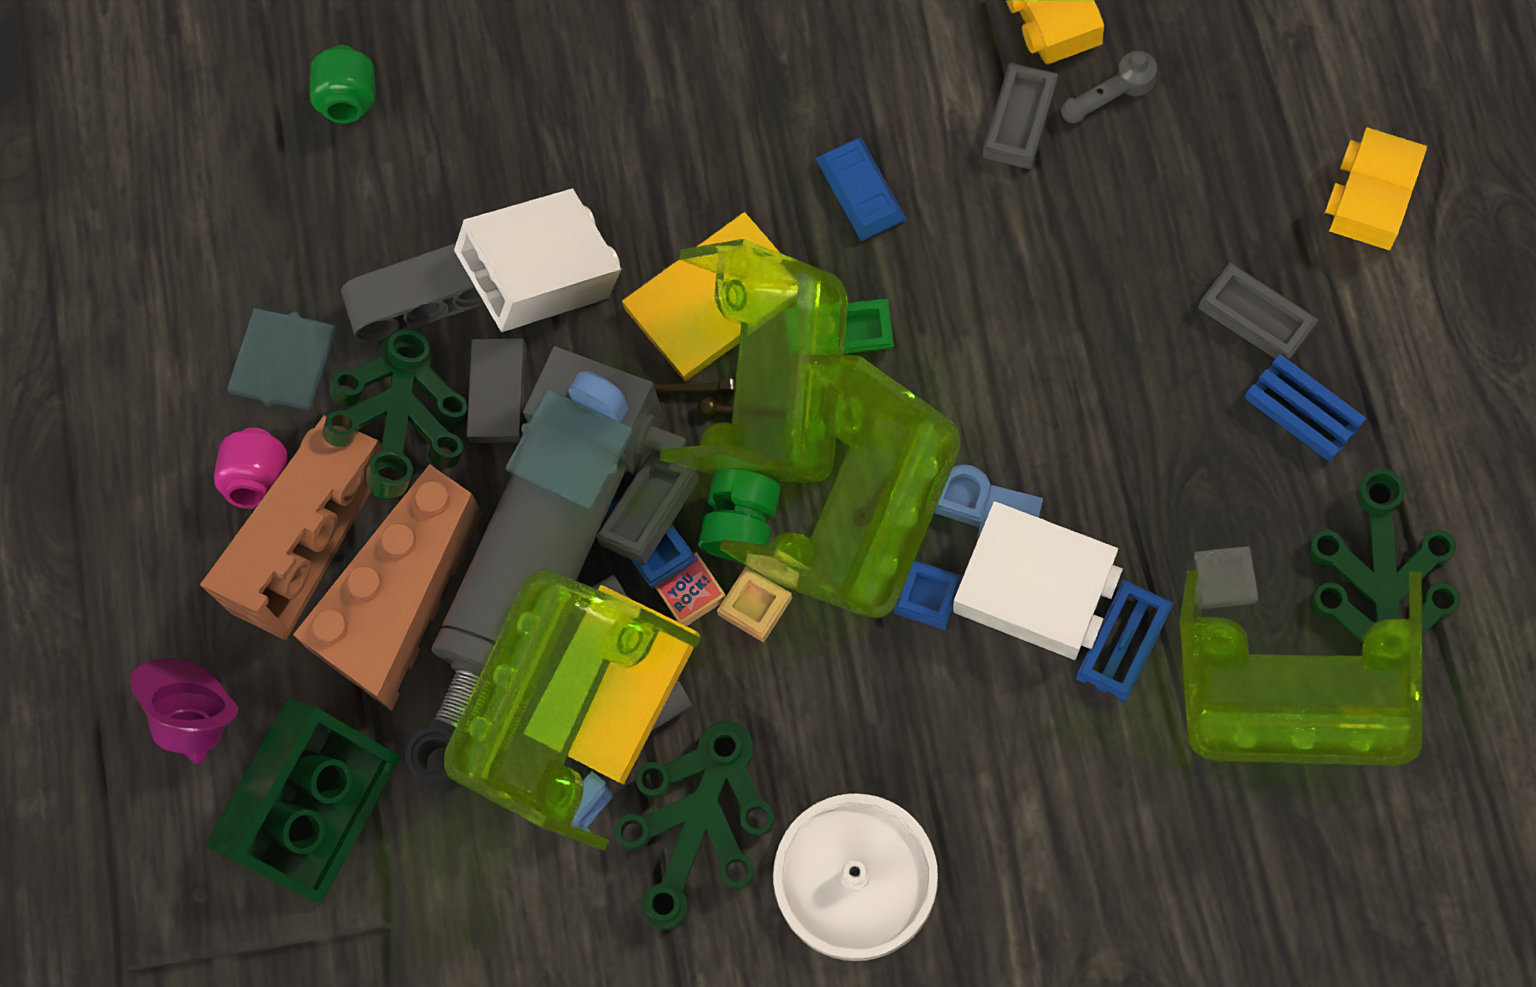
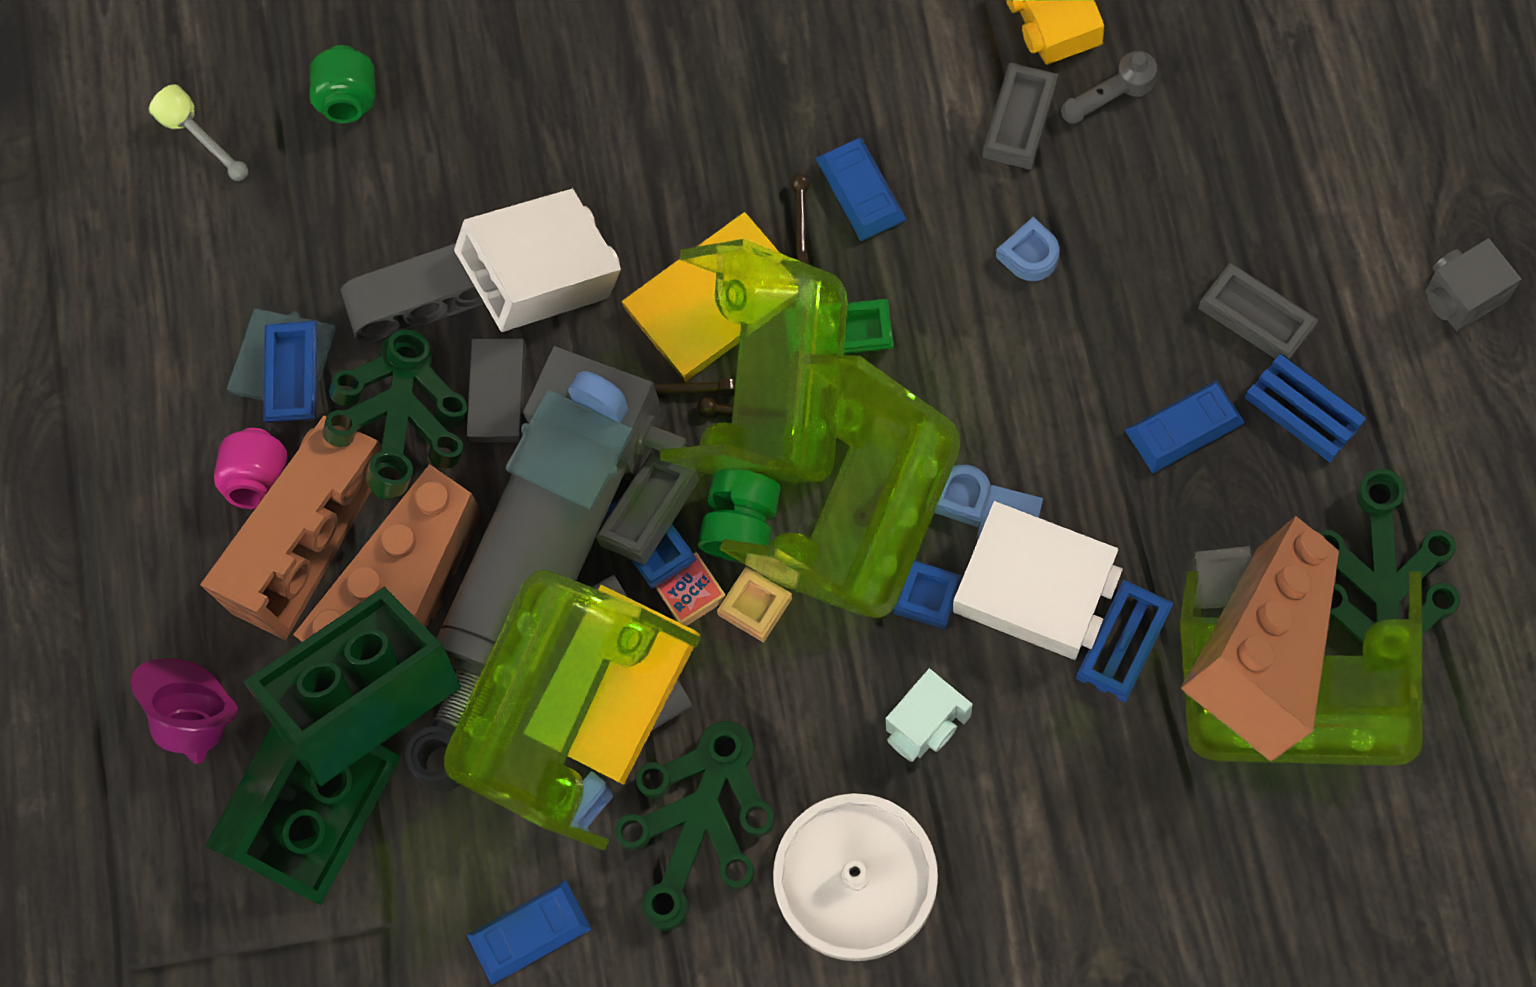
(176, 110): none -> hinge
(290, 371): none -> blue tile
(353, 684): none -> dark green slope
(529, 932): none -> blue tile
(800, 184): none -> dark brown hinge
(926, 717): none -> light aqua brick
(1030, 252): none -> medium blue tile
(1184, 426): none -> blue tile
(1270, 642): none -> nougat wedge
(1376, 189): yellow brick -> none
(1470, 284): none -> dark grey brick

